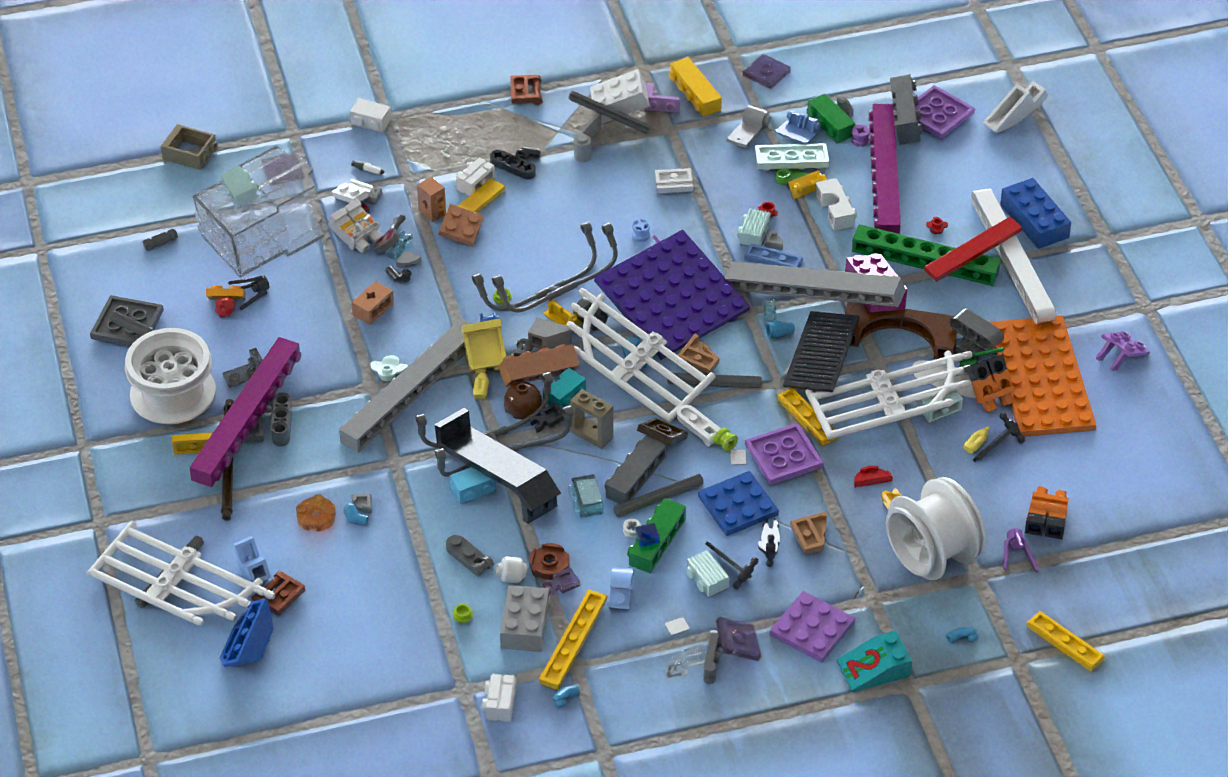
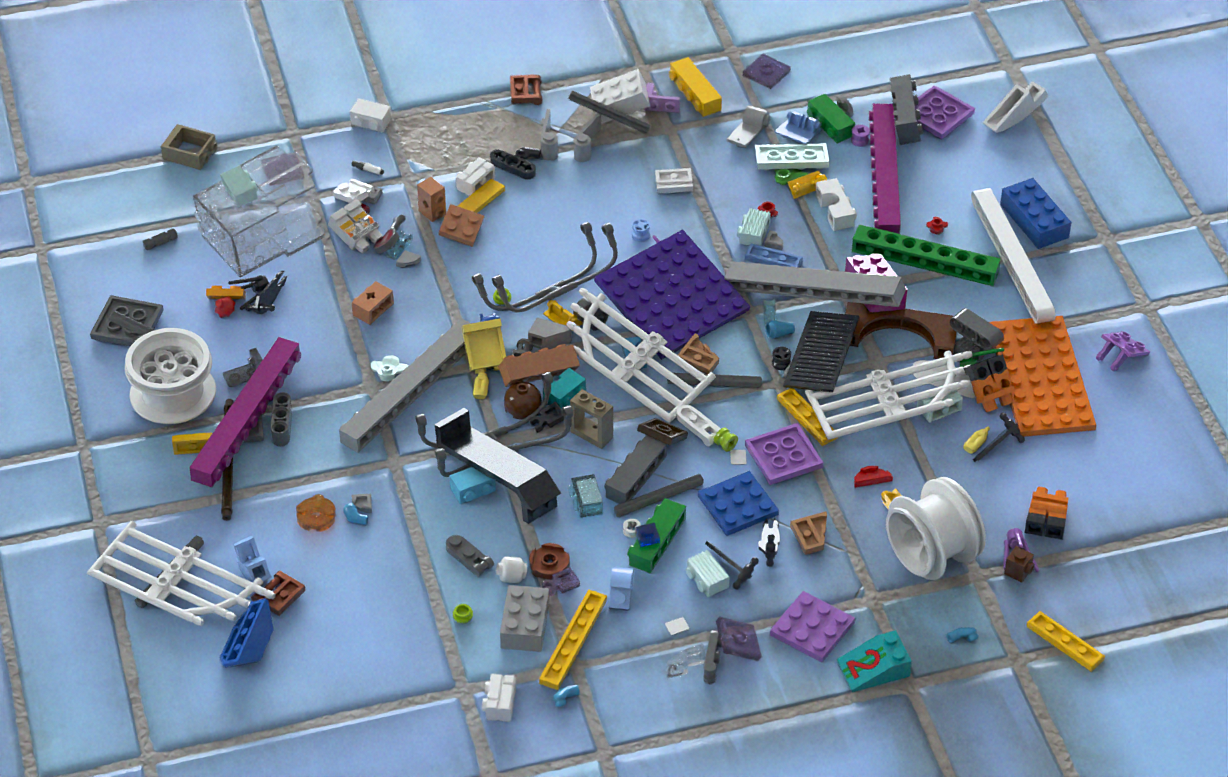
(266, 297): none -> black piece
(398, 277): black arm -> none
(548, 140): none -> light grey door
(781, 358): none -> black wheel
(972, 249): red tile -> none
(1019, 564): none -> reddish brown brick

